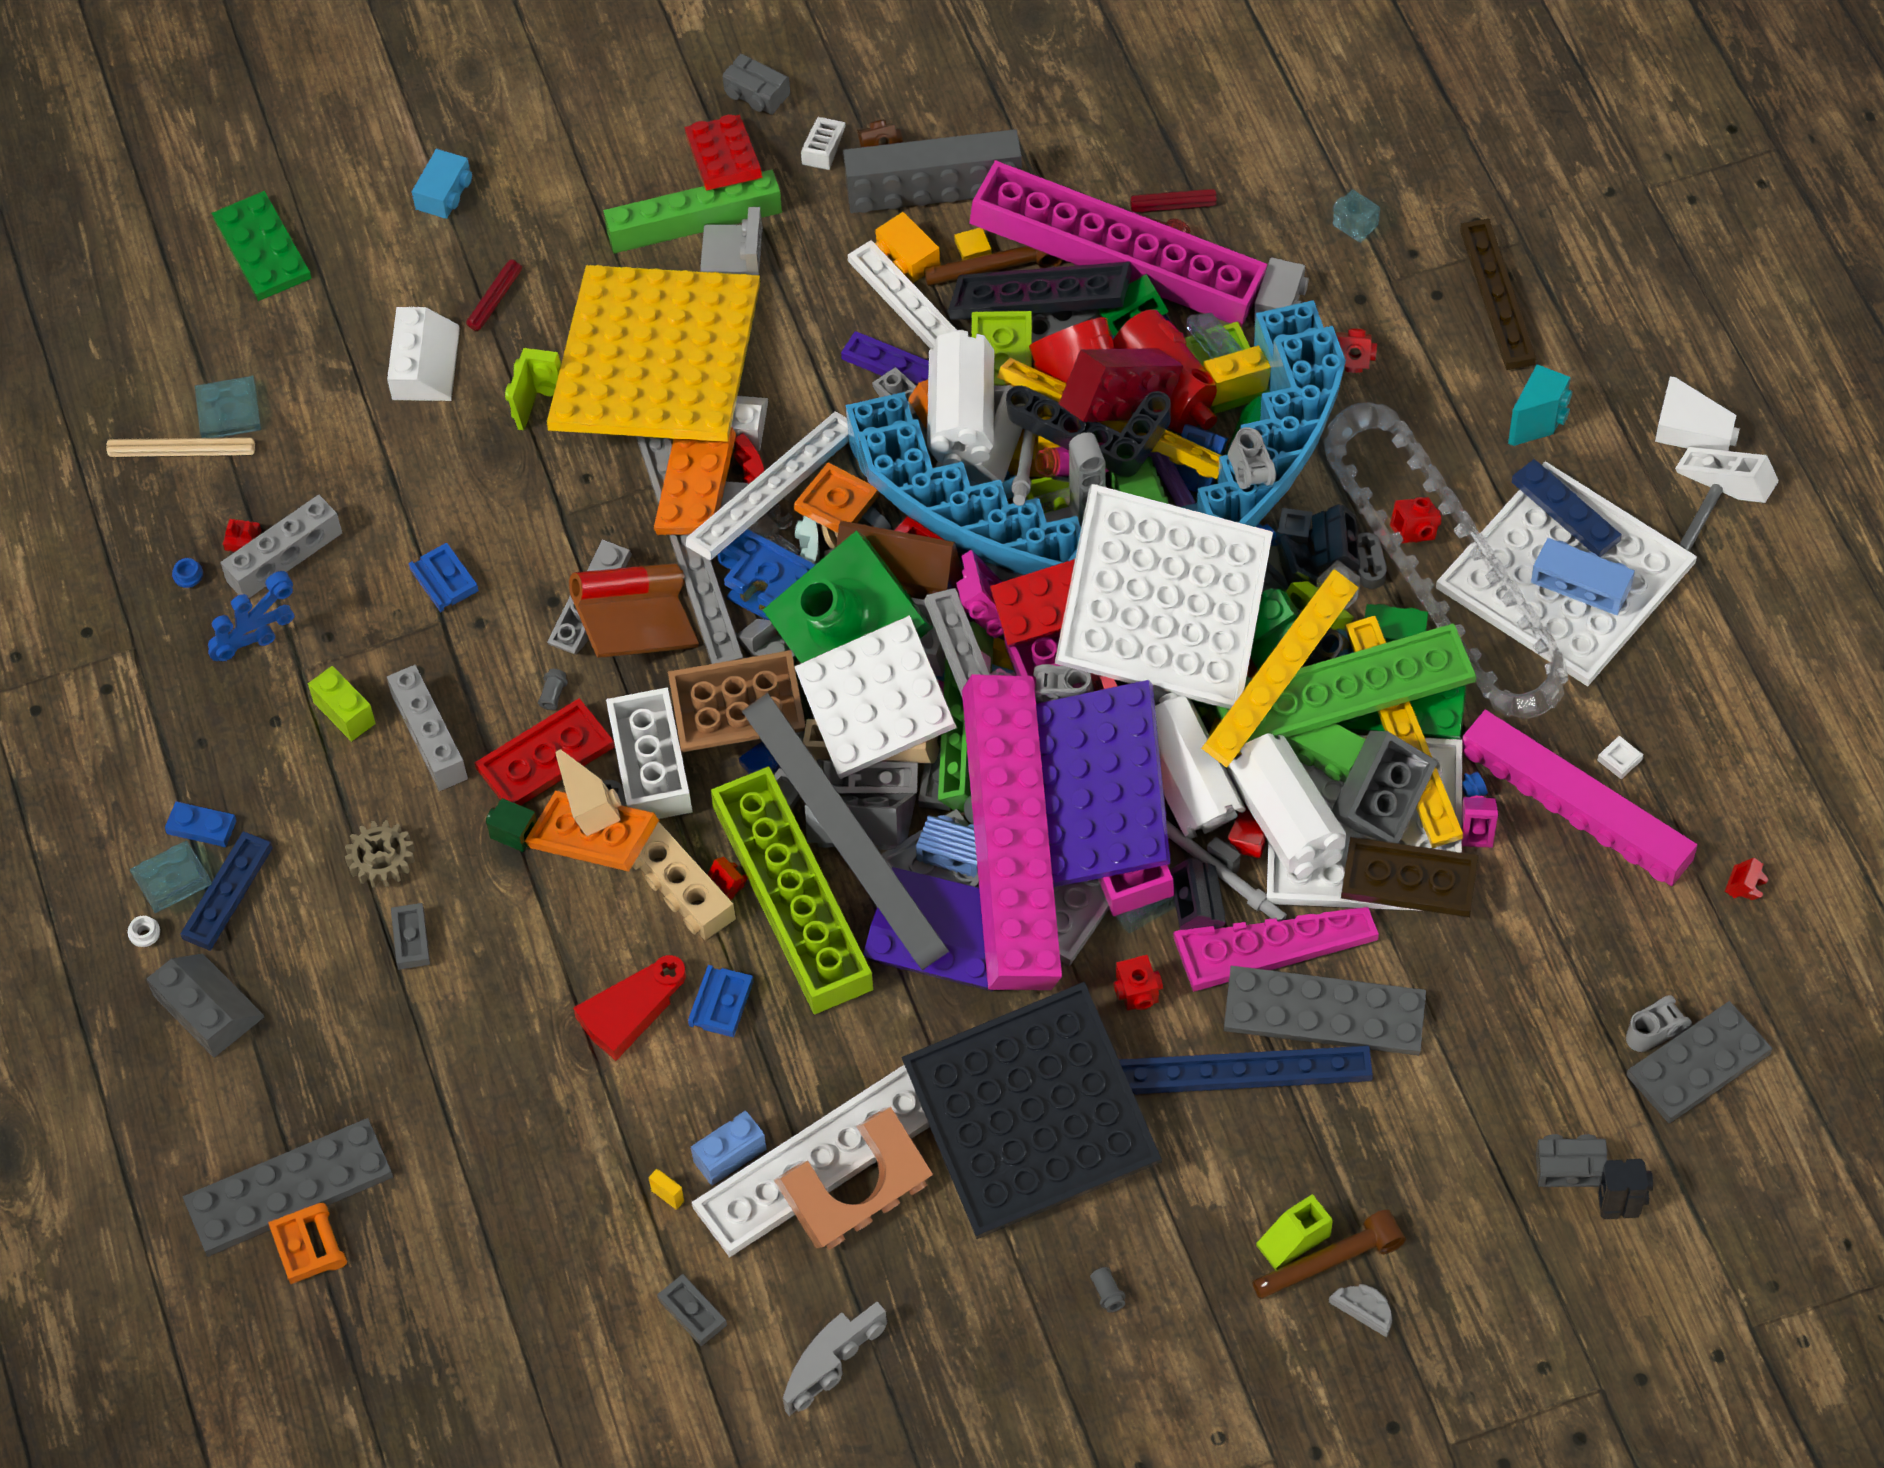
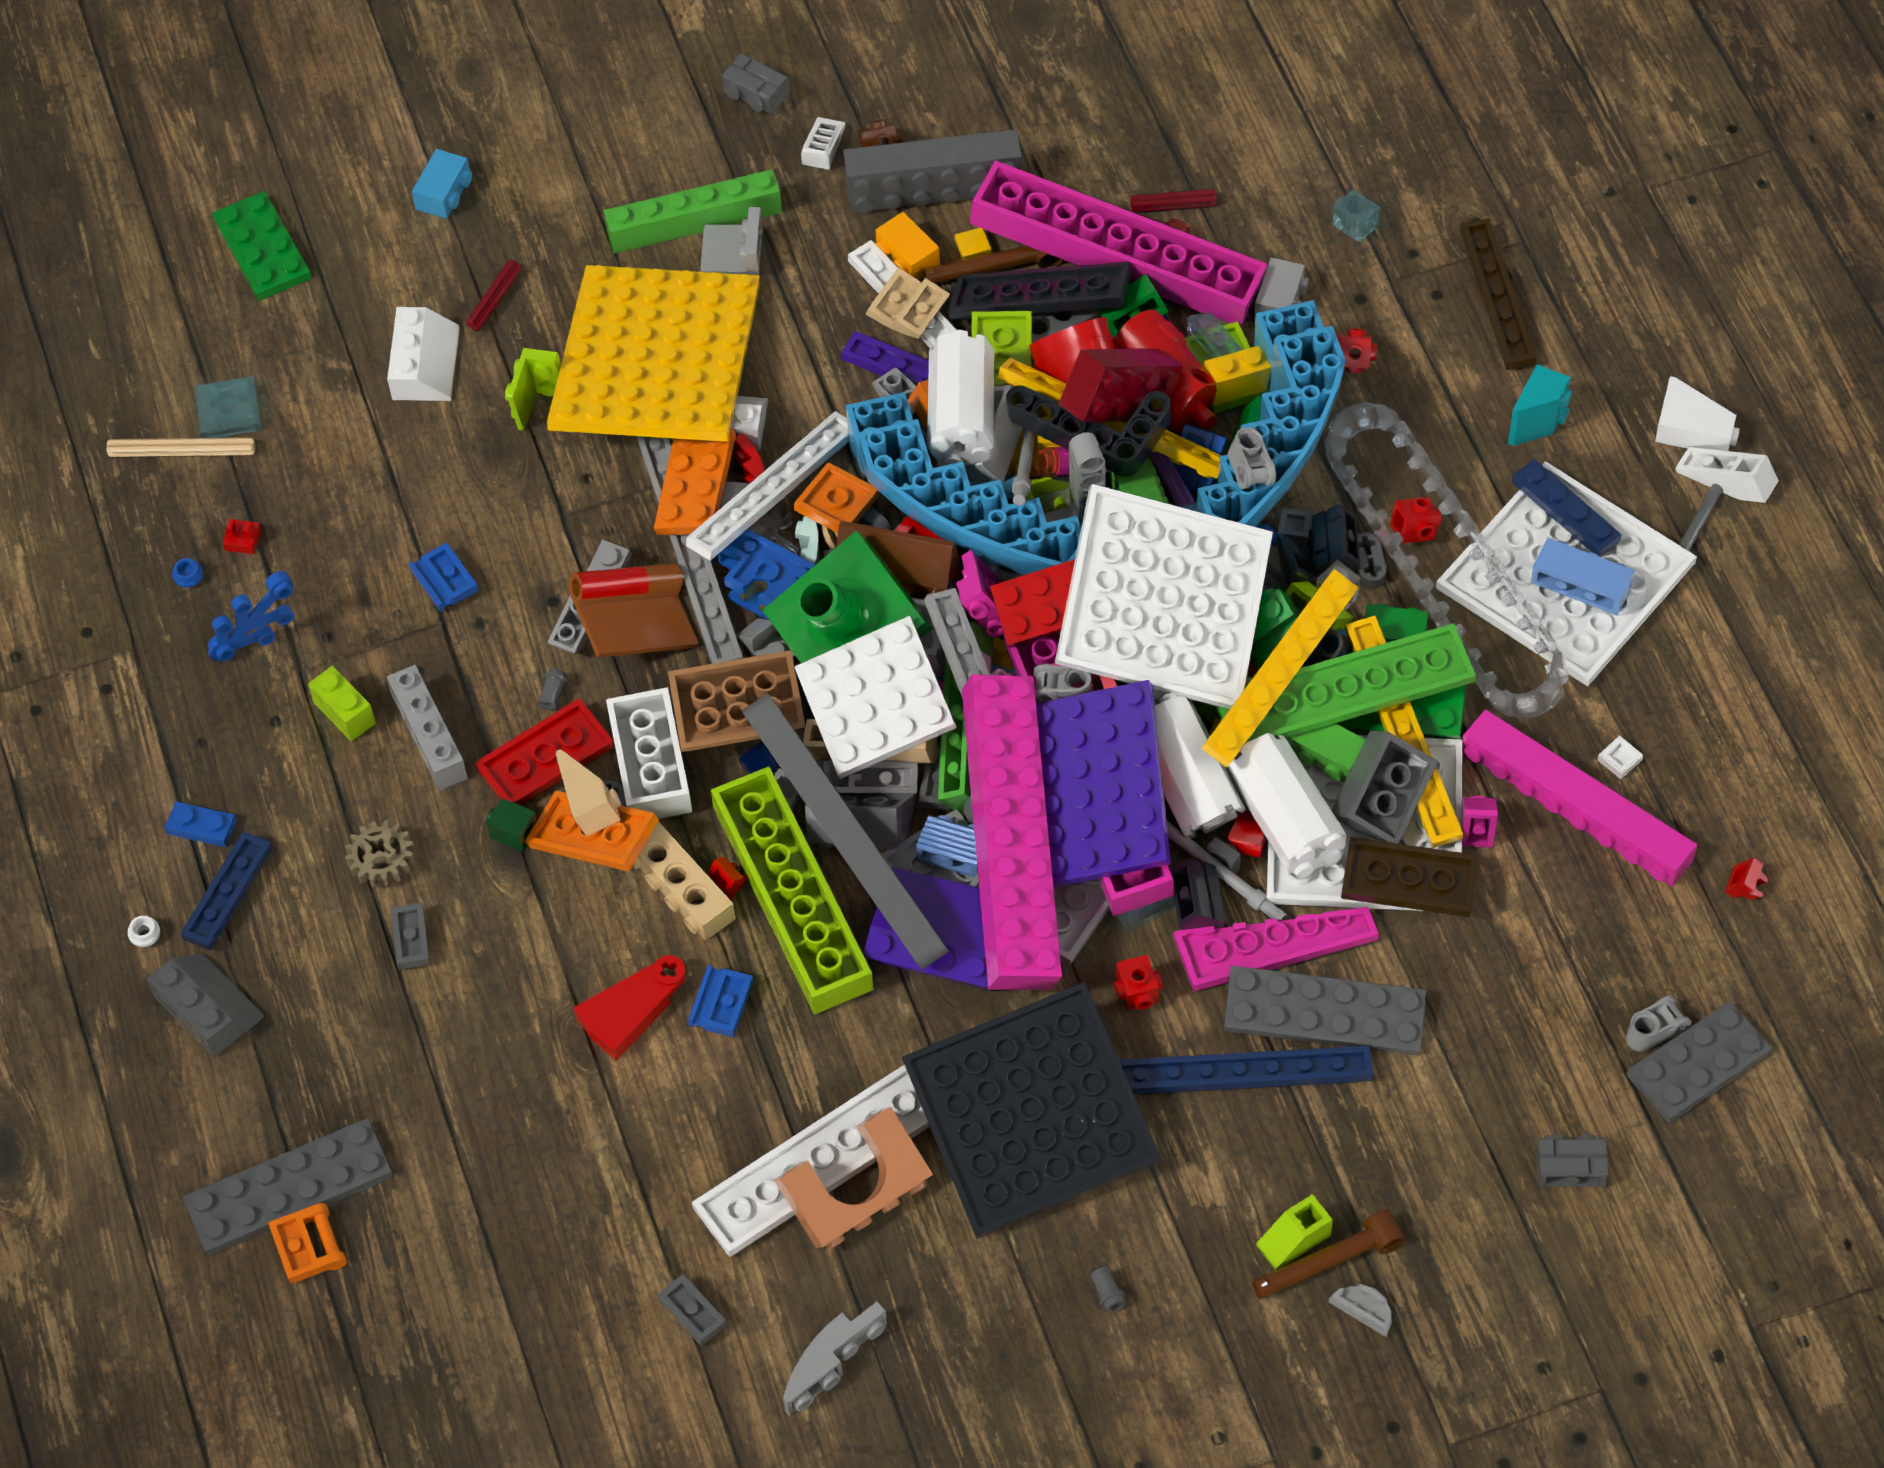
(170, 876): clear light blue plate -> none
(282, 546): light grey brick -> none
(666, 1189): yellow tile -> none
(723, 152): red plate -> none
(728, 1148): medium blue brick -> none
(907, 304): none -> tan slope
(1474, 785): blue plate -> none
(1624, 1188): black brick -> none

